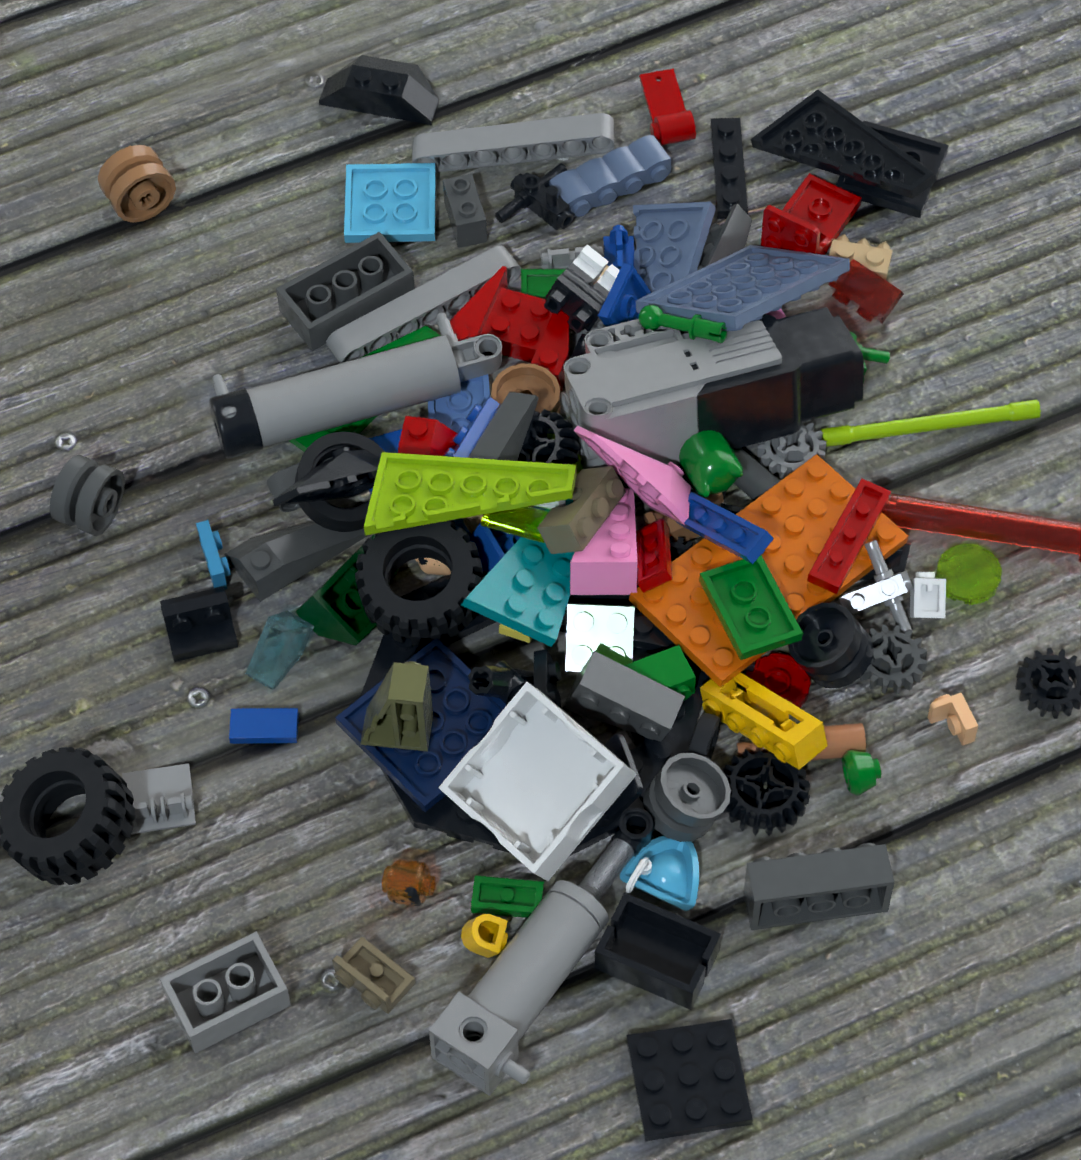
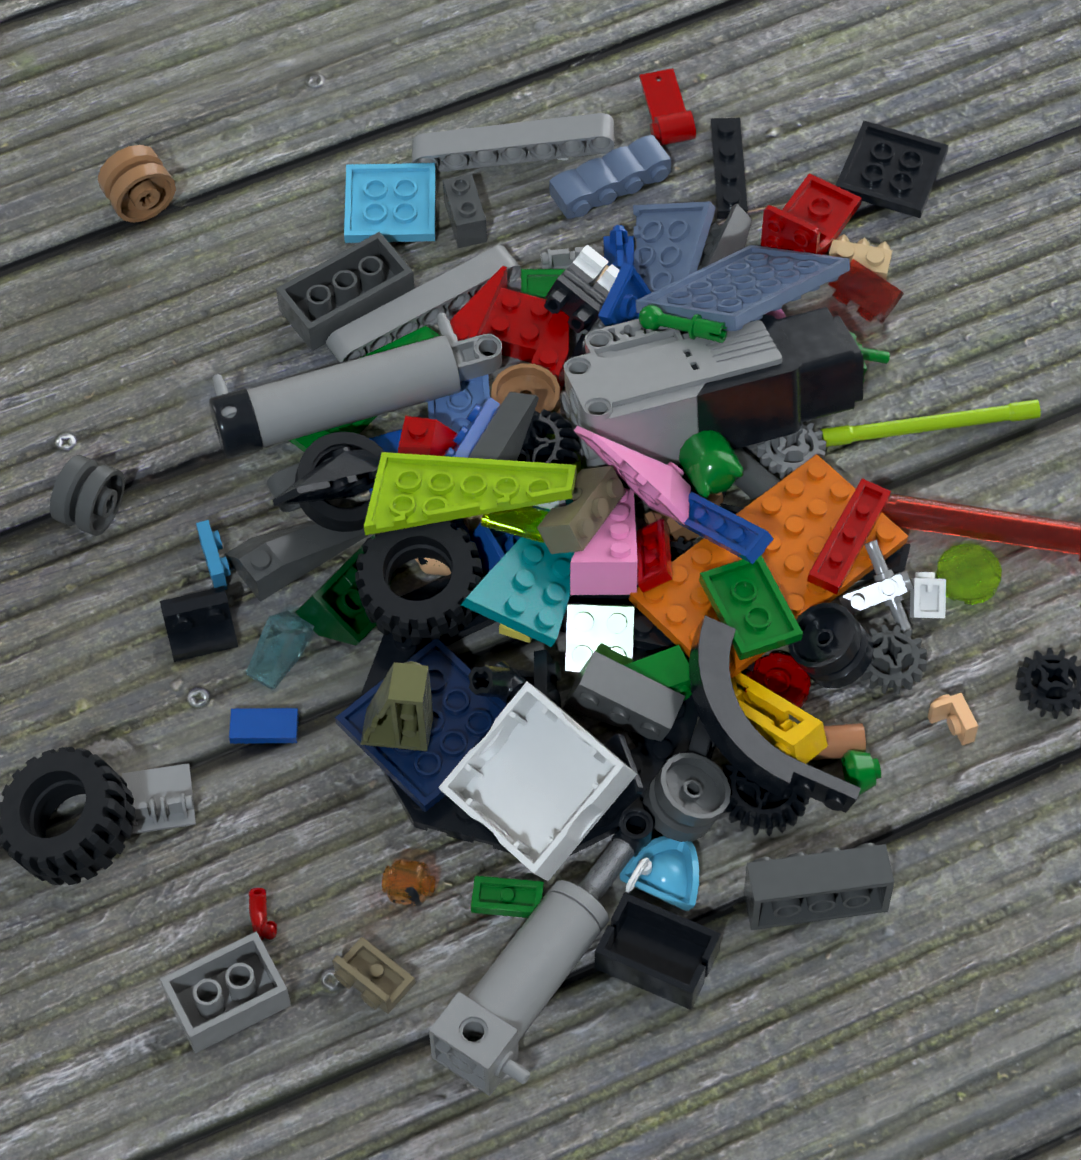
(258, 914): none -> red arm
(382, 89): black wedge -> none
(485, 935): yellow plate -> none
(539, 197): black piece -> none
(689, 1080): black plate -> none
(736, 735): none -> arch
(836, 141): black wing -> none

